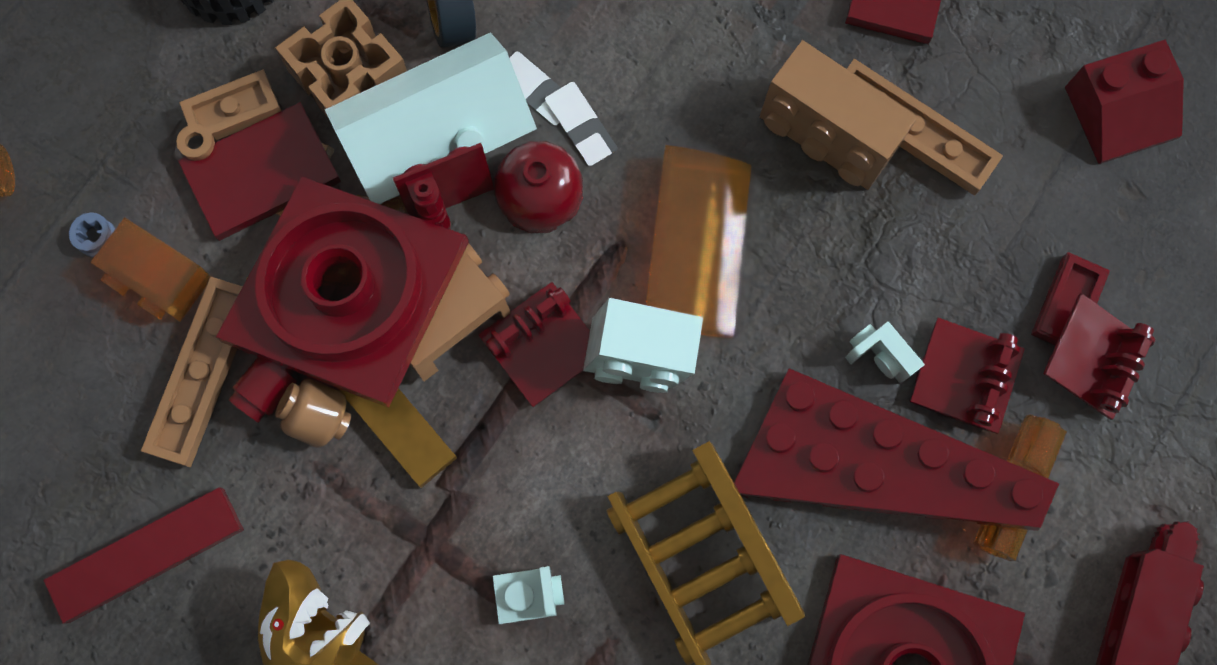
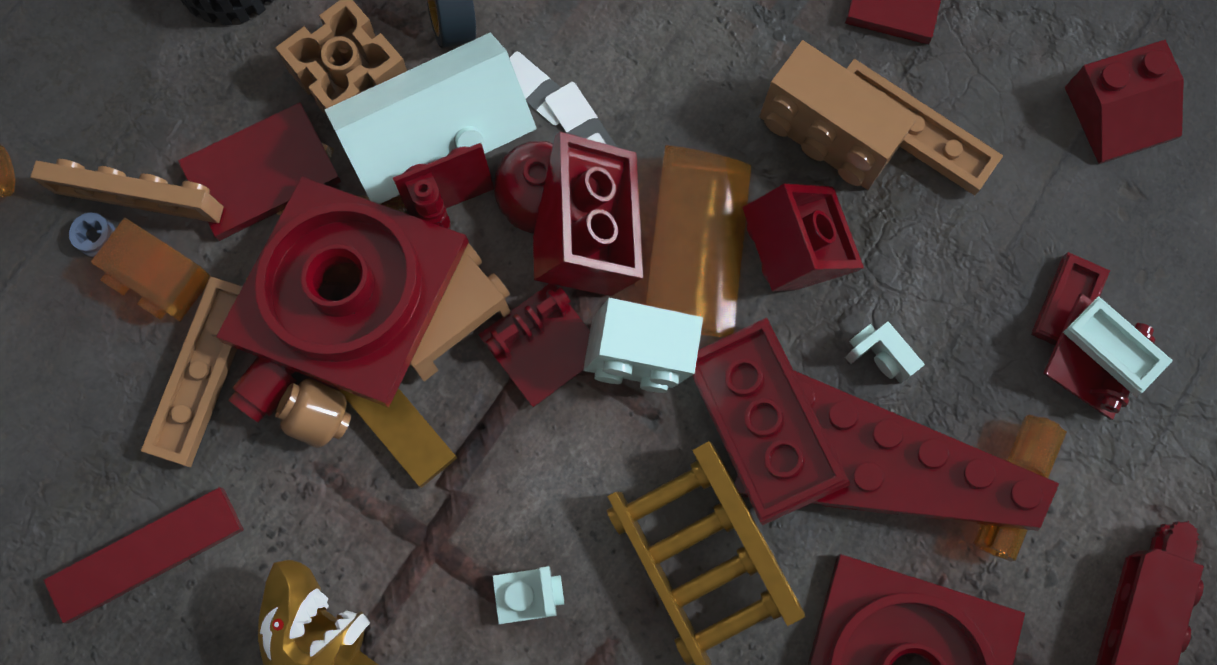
(113, 187): none -> medium nougat plate
(226, 112): medium nougat hinge -> none
(589, 218): none -> dark red slope
(766, 422): none -> dark red tile
(801, 236): none -> dark red slope
(968, 375): dark red hinge -> none
(1118, 346): none -> light aqua tile

